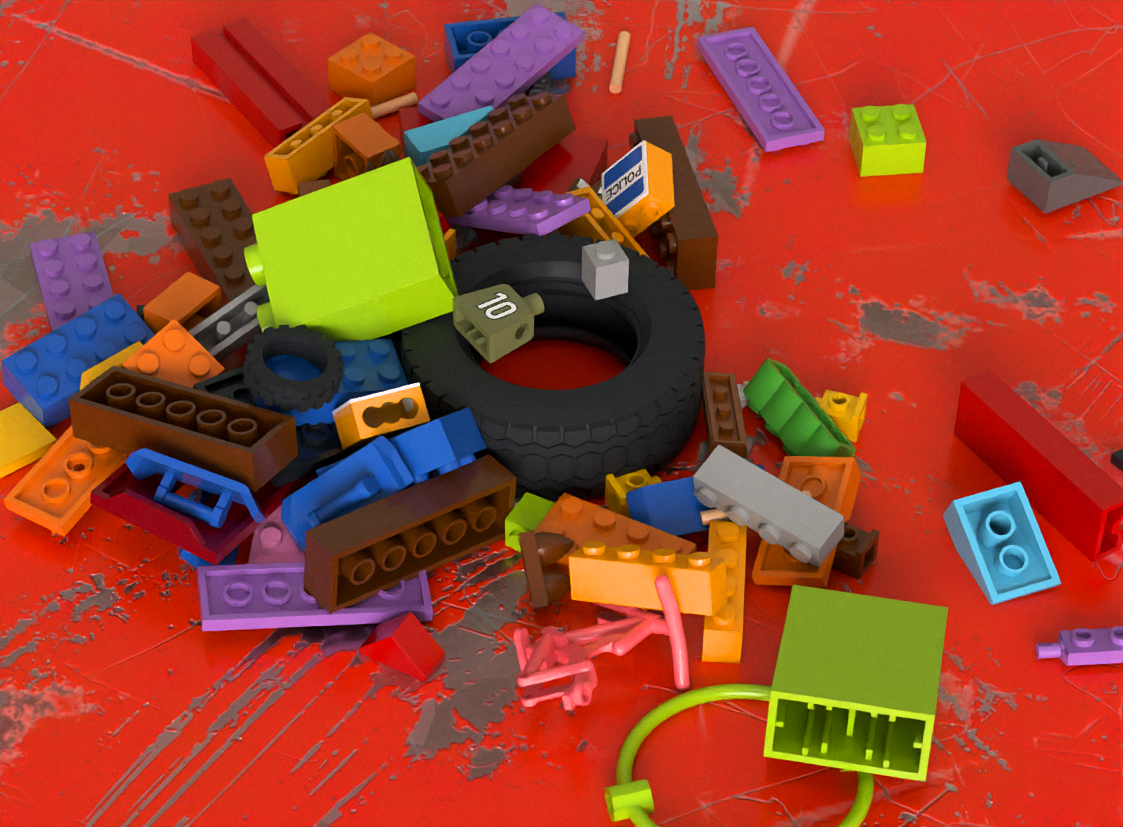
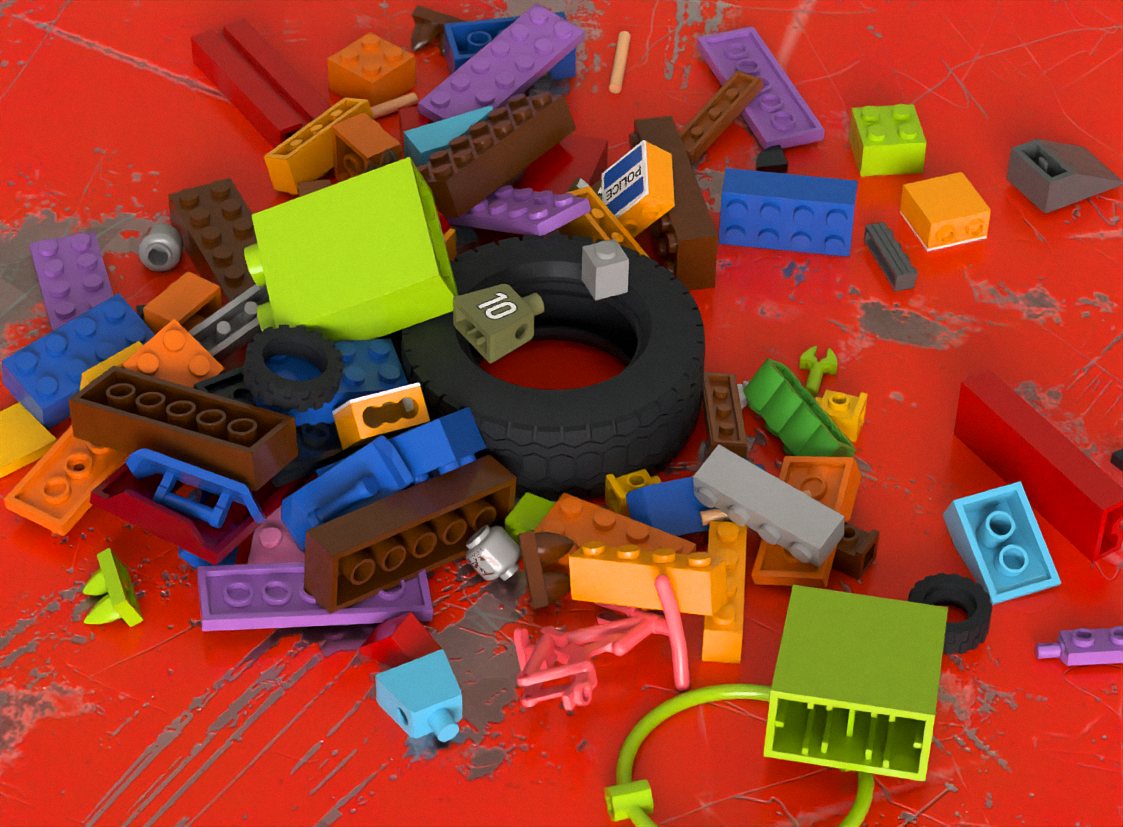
(115, 581): none -> lime tile
(160, 247): none -> light grey head
(422, 696): none -> medium azure torso
(428, 26): none -> reddish brown tile
(493, 553): none -> light grey head
(719, 113): none -> dark orange tile
(772, 160): none -> black tile
(787, 212): none -> blue brick
(809, 362): none -> lime bar
(890, 256): none -> dark grey piece
(945, 211): none -> light orange piece
(964, 594): none -> black tyre

